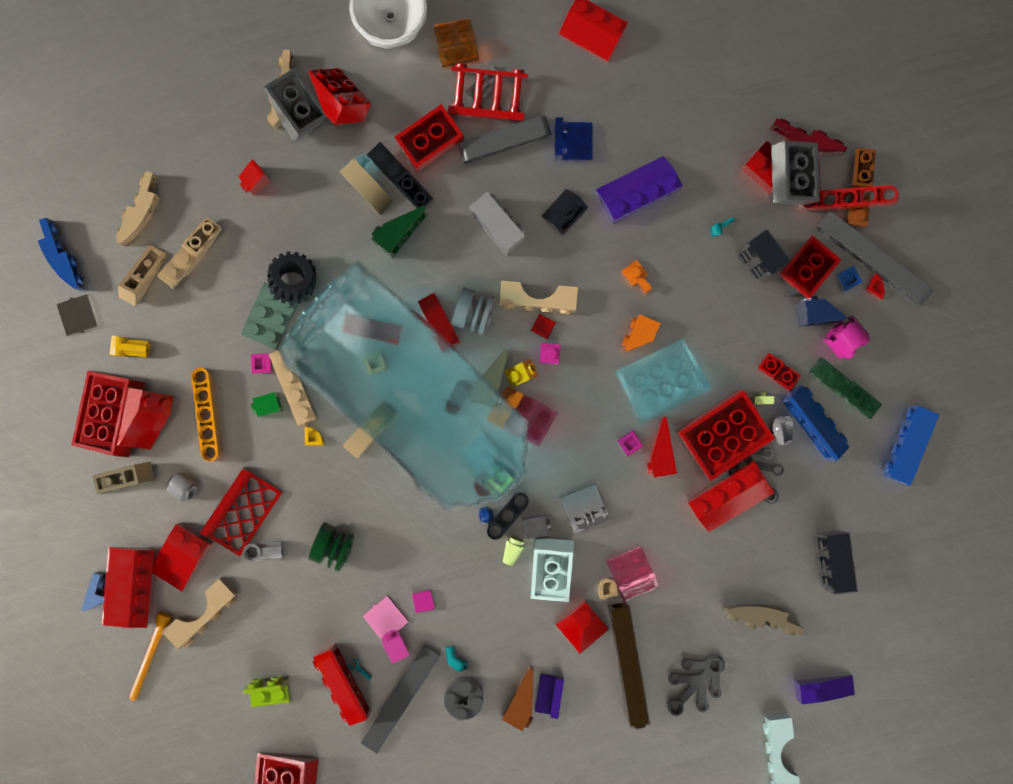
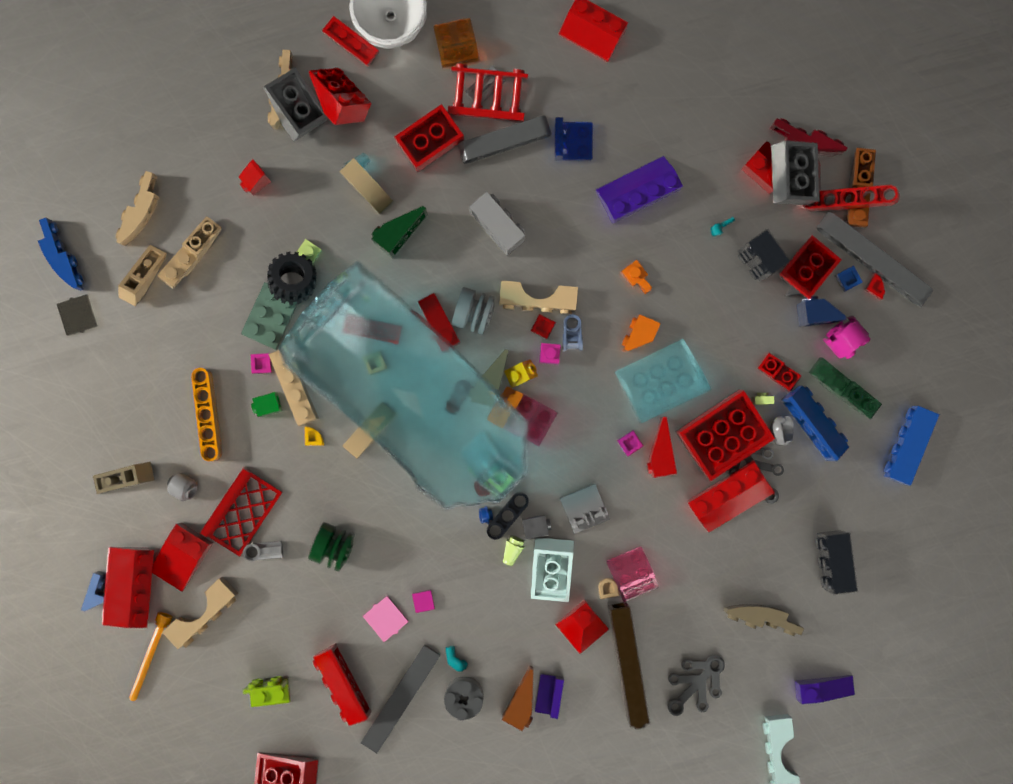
(102, 413): red slope -> none
(126, 347): yellow piece -> none
(143, 418): red slope -> none
(310, 250): none -> yellowish green plate
(350, 41): none -> red plate
(359, 669): teal hand -> none
(395, 645): dark pink brick -> none
(399, 176): black slope -> none
(565, 211): black panel -> none
(572, 335): none -> sand blue piece

